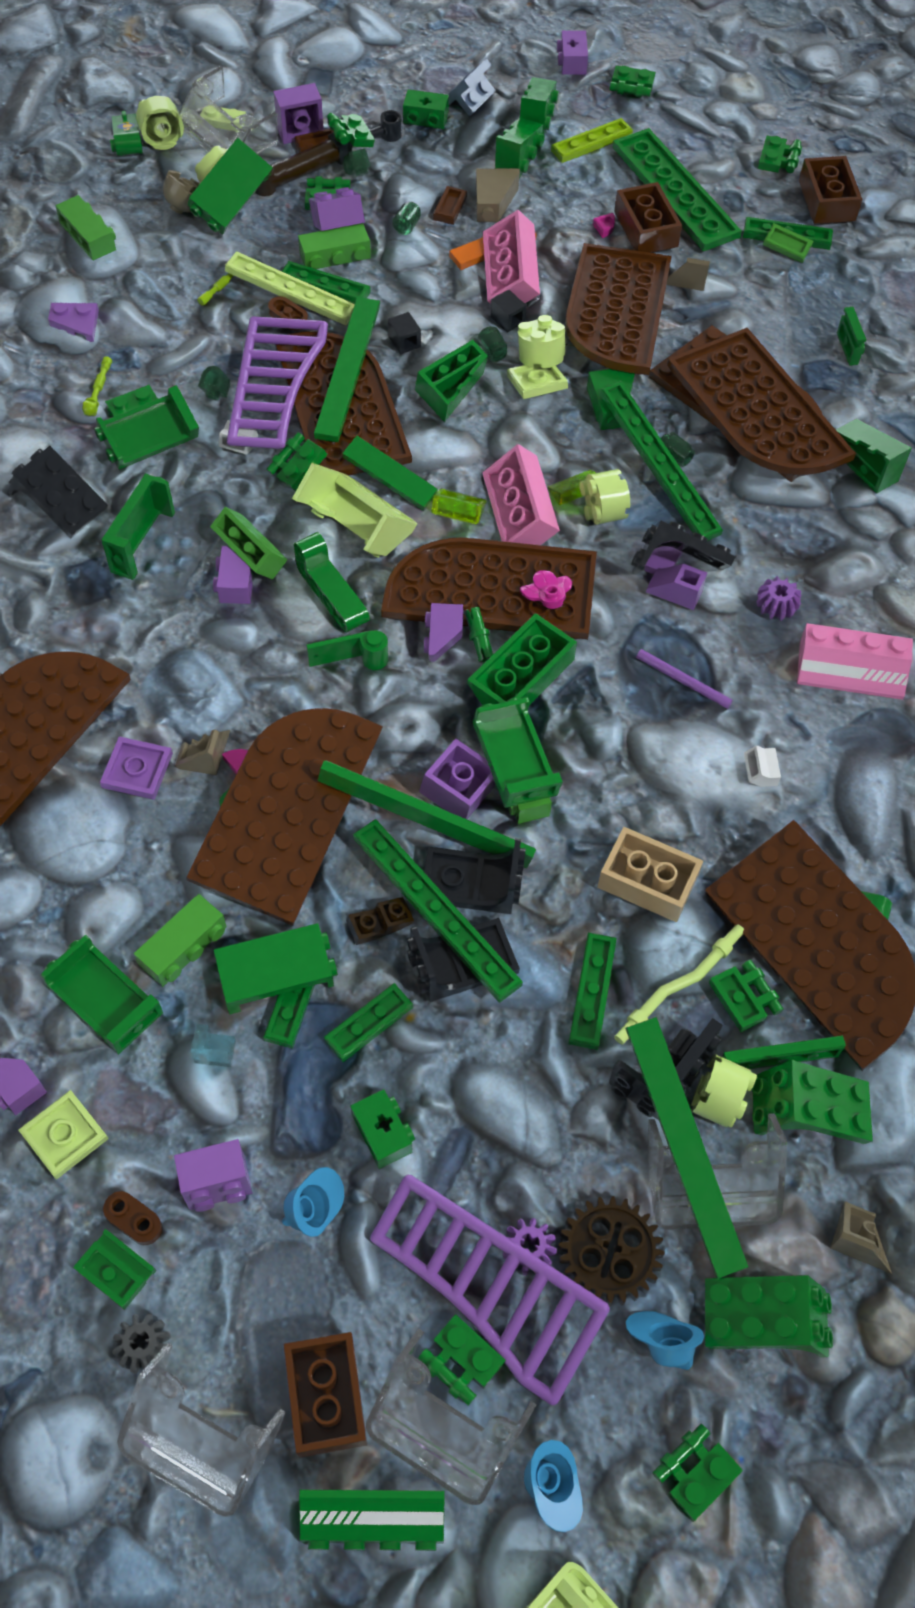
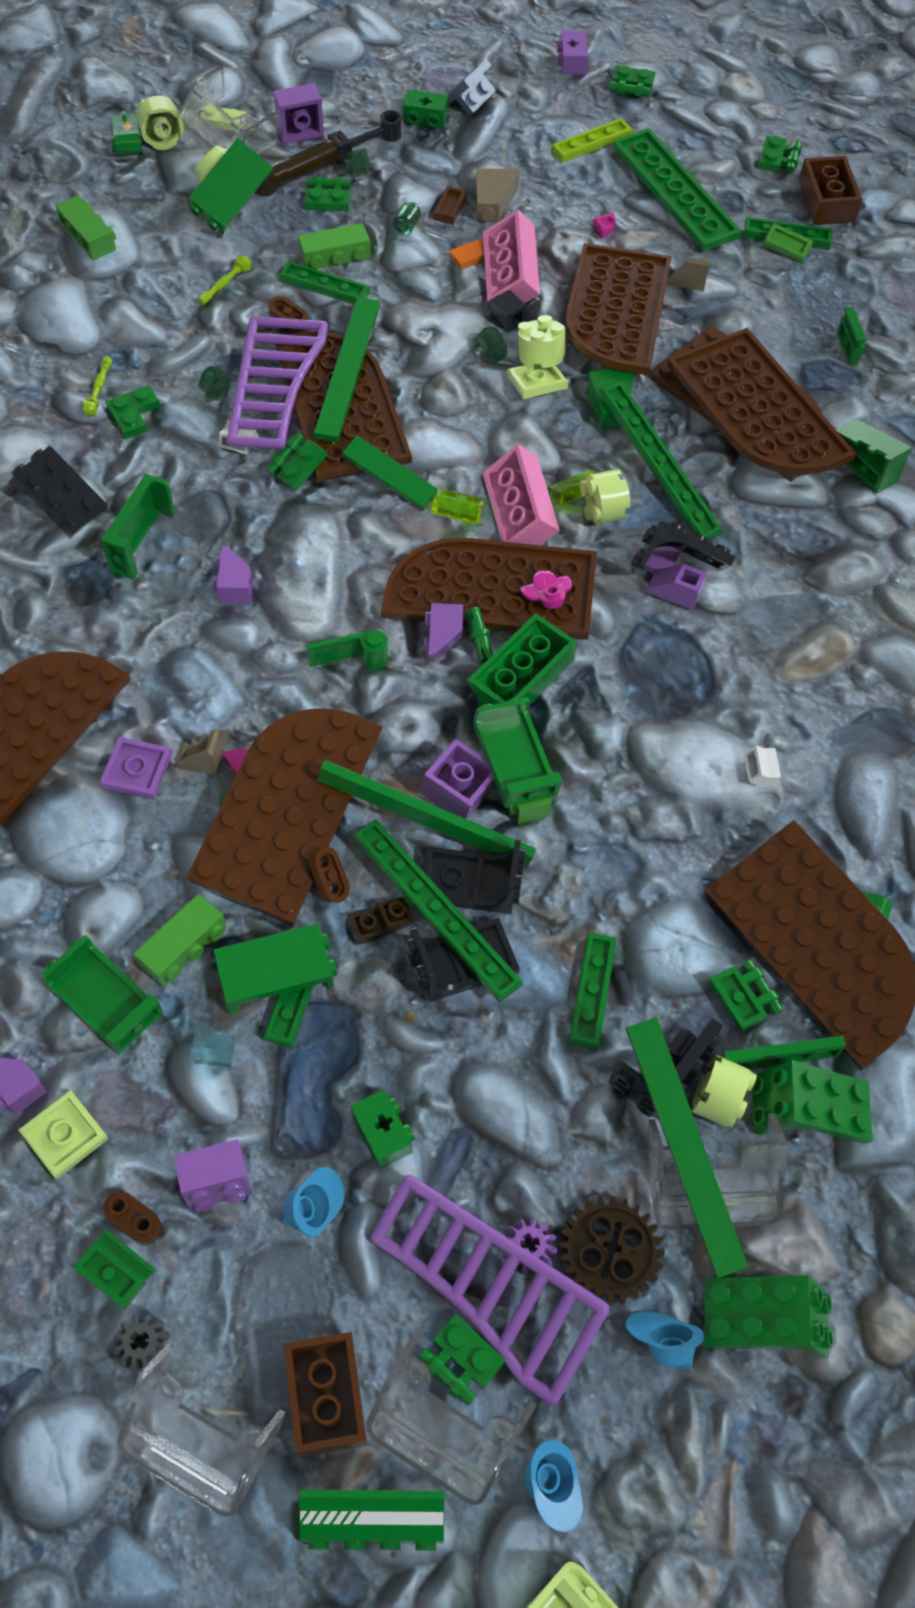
(75, 318): medium lavender wing -> none
(147, 429): green panel -> none
(178, 190): dark tan cylinder -> none
(249, 543): bright green brick -> none
(290, 287): yellowish green tile -> none
(311, 139): reddish brown tile -> none
(328, 584): green beam -> none
(329, 874): none -> reddish brown plate
(336, 209): medium lavender brick -> none
(351, 129): green plate -> none
(355, 508): yellowish green windscreen -> none
(368, 1022): green tile -> none
(404, 333): black brick -> none
(451, 378): green wedge -> none
(518, 145): green wedge -> none
(539, 102): green wedge -> none
(647, 218): reddish brown brick -> none
(650, 874): tan brick -> none
(679, 448): clear green brick -> none
(685, 679): medium lavender bar -> none
(705, 1480): green plate -> none
(720, 950): yellowish green bar -> none
(779, 598): medium lavender gear -> none
(854, 661): bright pink slope -> none
(859, 1238): dark tan slope -> none

